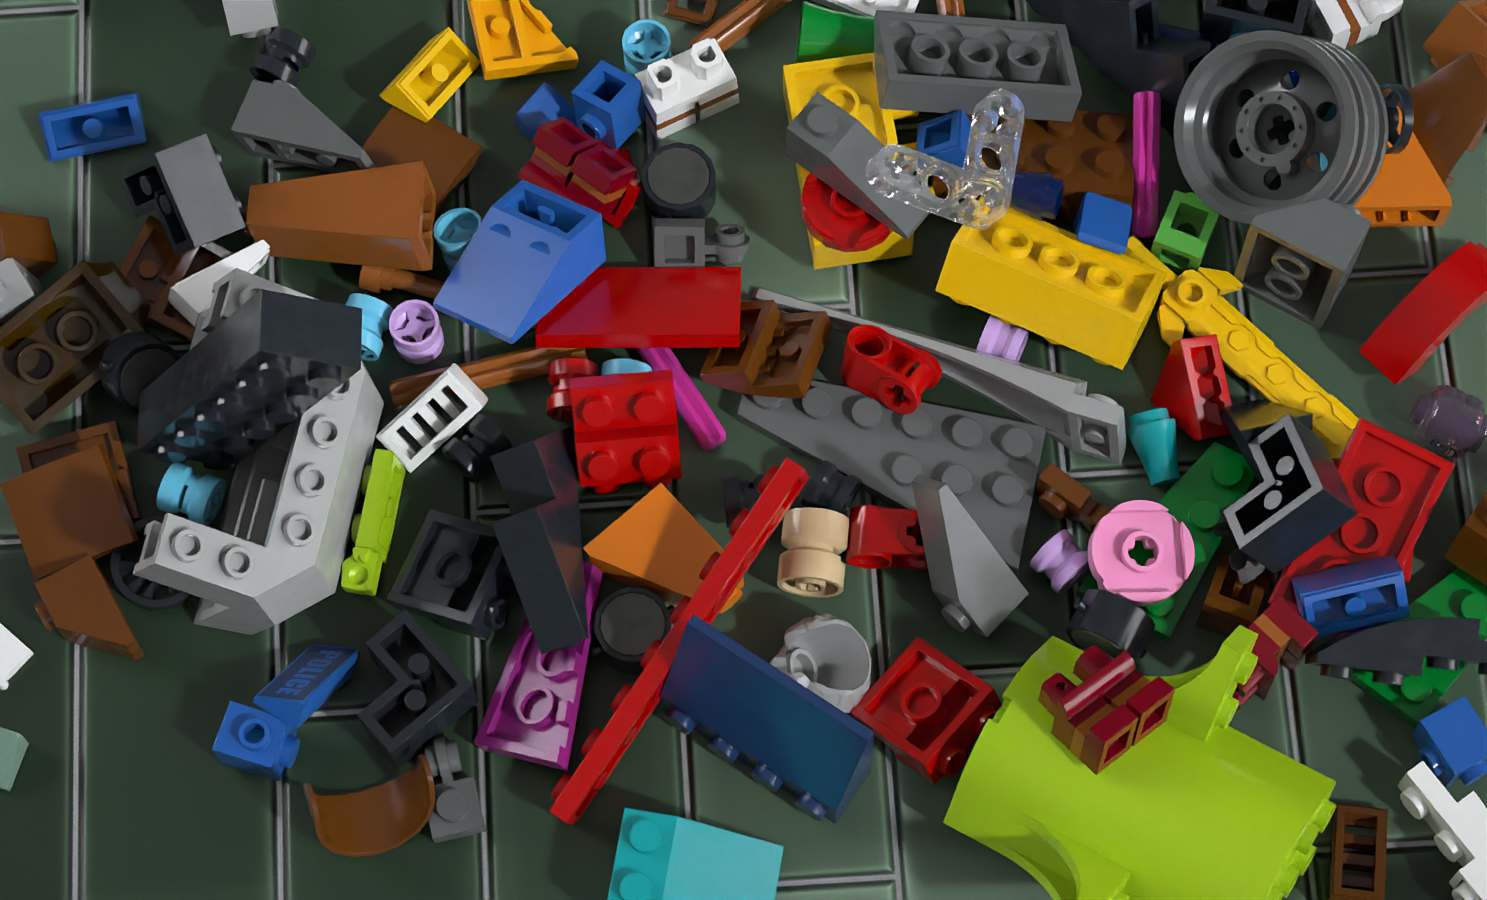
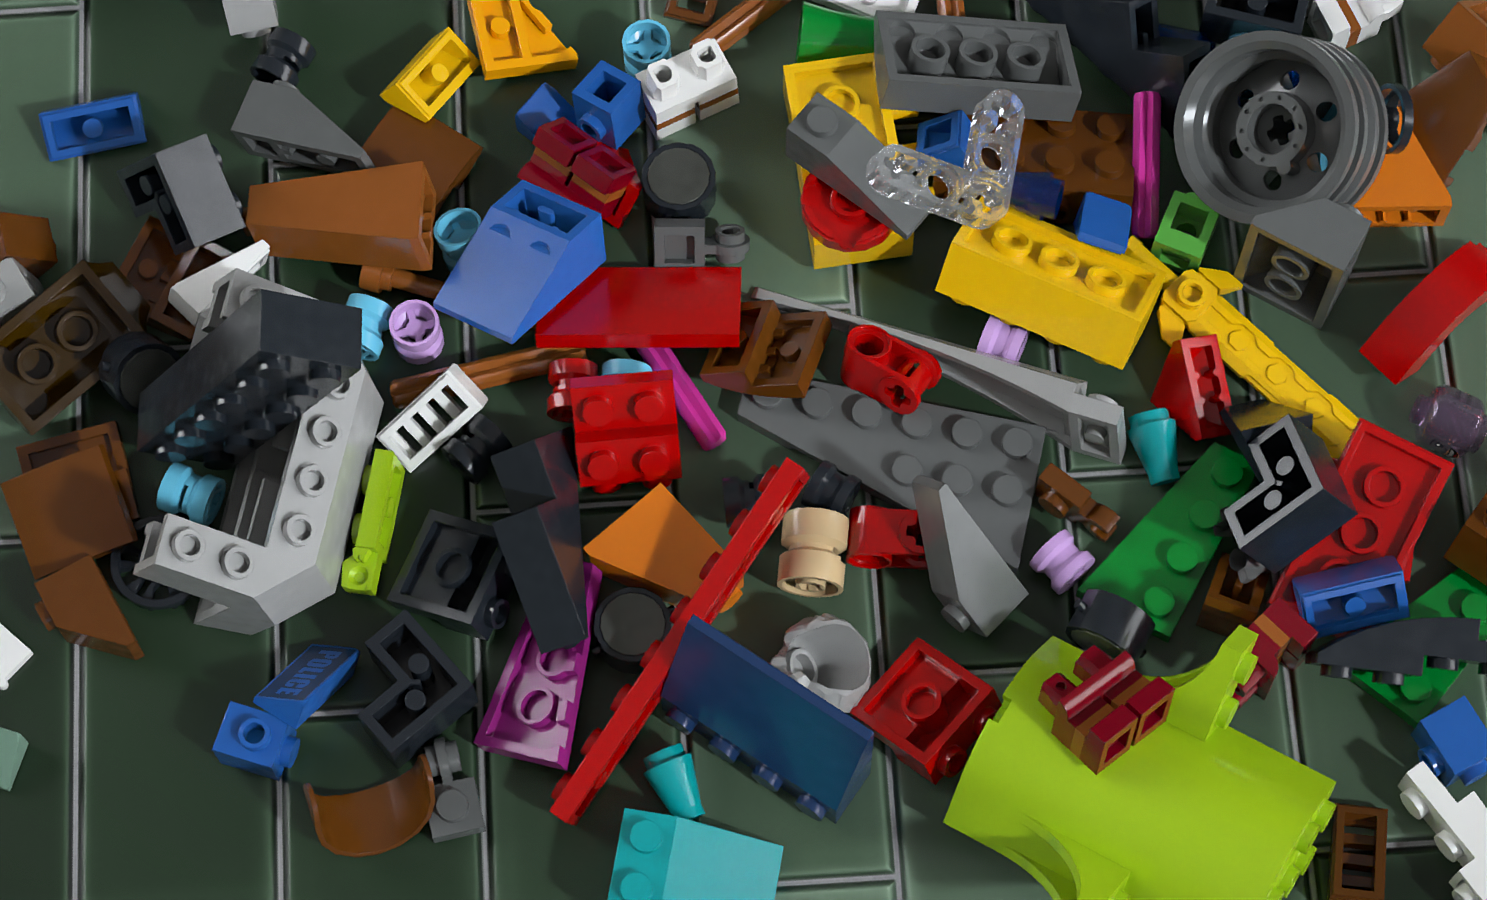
(675, 781): none -> teal cone
(1159, 532): bright pink plate -> none

